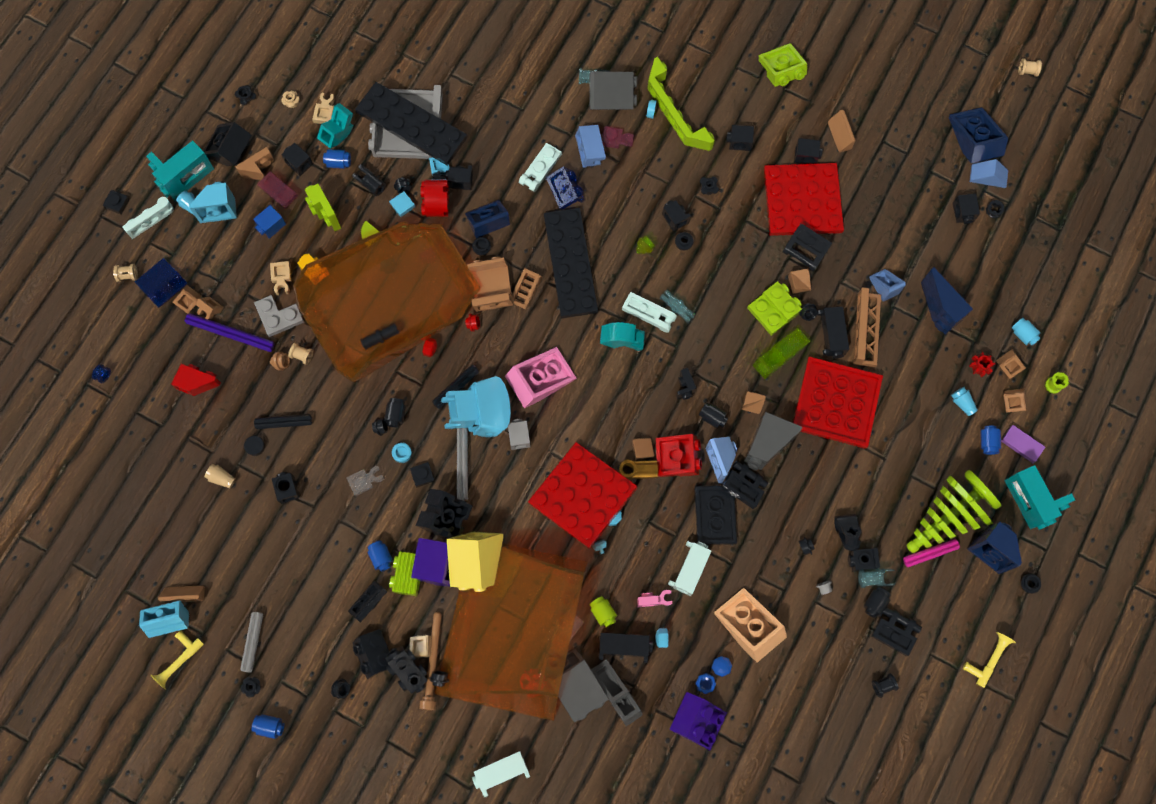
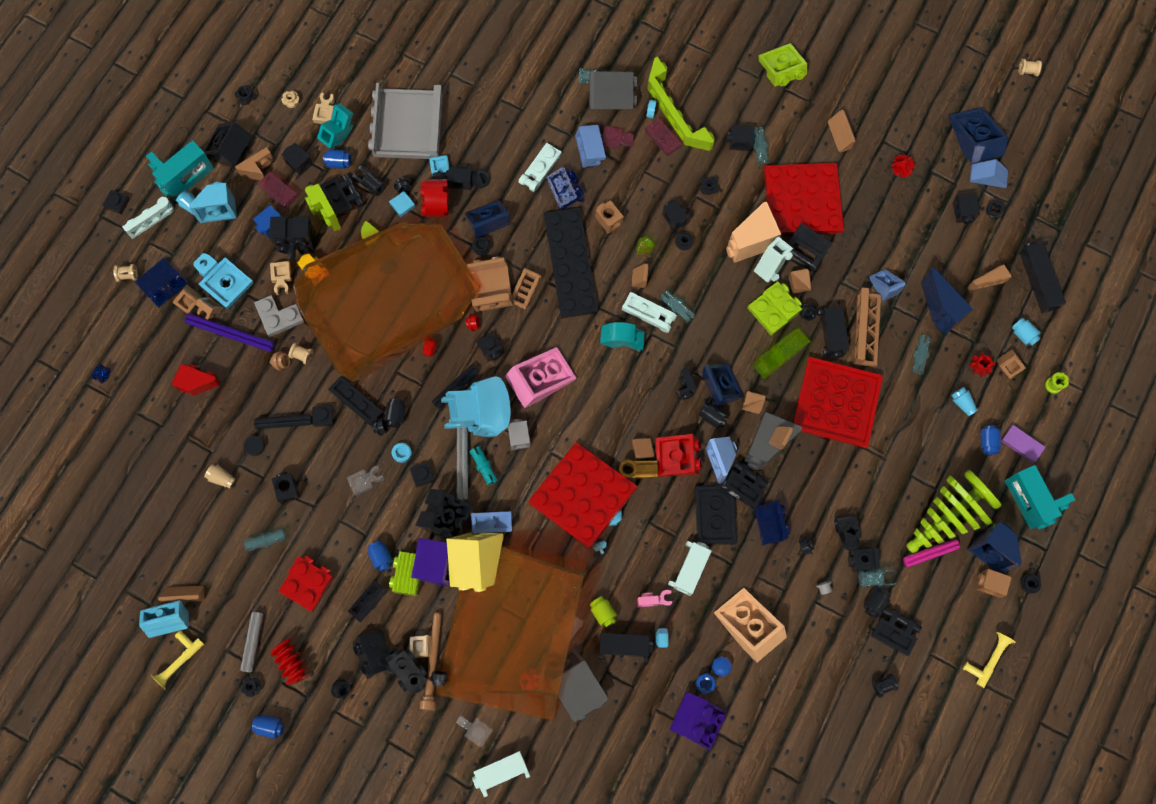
(216, 273): none -> medium azure plate
(264, 540): none -> clear light blue pin
(289, 662): none -> red piece
(292, 235): none -> black brick
(306, 583): none -> red plate
(322, 416): none -> black plate
(336, 197): none -> black plate
(355, 400): none -> black tile
(379, 336): black pin -> none
(411, 123): black plate -> none
(476, 731): none -> clear plate
(480, 179): none -> black tile
(483, 465): none -> teal pin
(490, 347): none -> black bracket
(491, 522): none -> medium blue hinge
(612, 223): none -> medium nougat brick
(616, 693): dark grey slope -> none
(639, 276): none -> medium nougat slope
(663, 137): none -> clear pink plate
(721, 384): none -> dark blue slope
(753, 234): none -> light nougat slope
(760, 146): none -> clear light blue pin
(771, 523): none -> clear blue bracket
(773, 260): none -> light aqua brick
(780, 437): none -> medium nougat slope
(807, 151): black brick -> none
(903, 165): none -> red gear
(921, 355): none -> clear light blue pin
(993, 583): none -> medium nougat brick
(994, 277): none -> medium nougat slope
(1015, 400): medium nougat slope -> none
(1042, 277): none -> black brick

